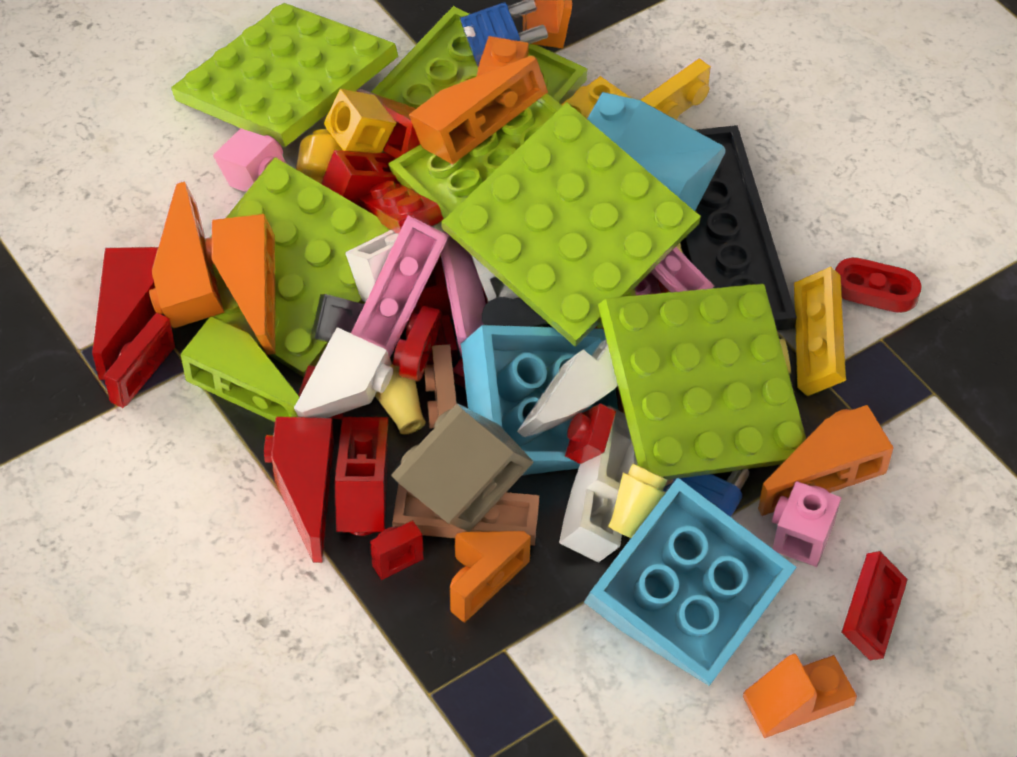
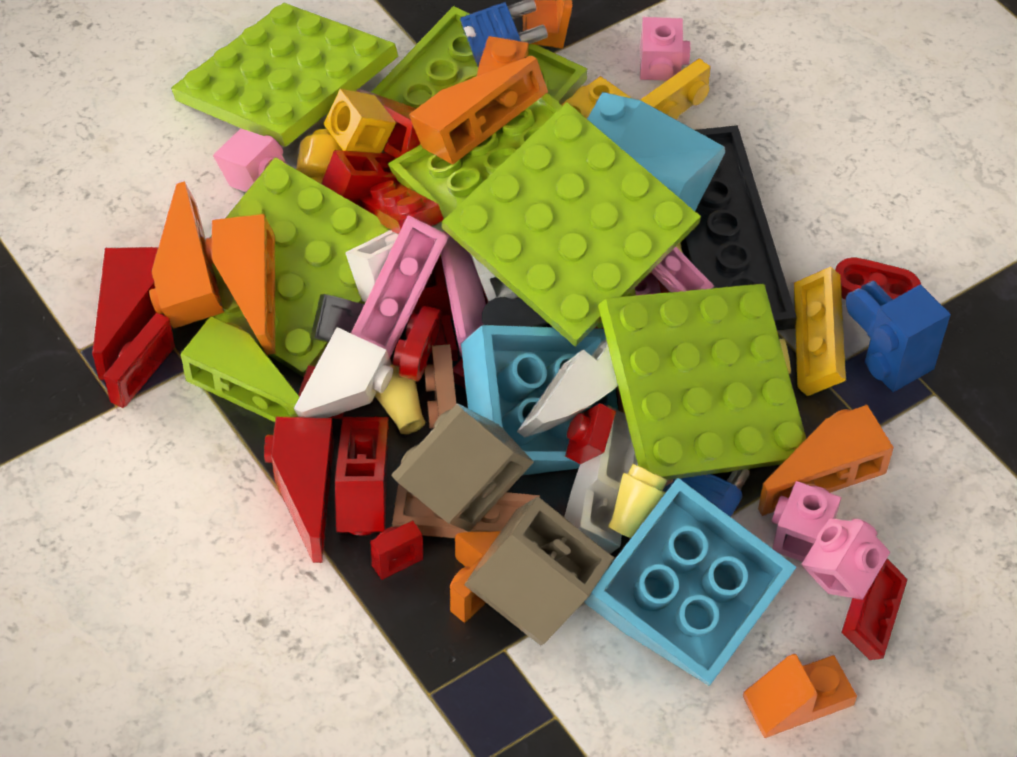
(538, 570): none -> dark tan slope
(662, 48): none -> bright pink brick
(846, 557): none -> bright pink brick
(901, 331): none -> blue brick

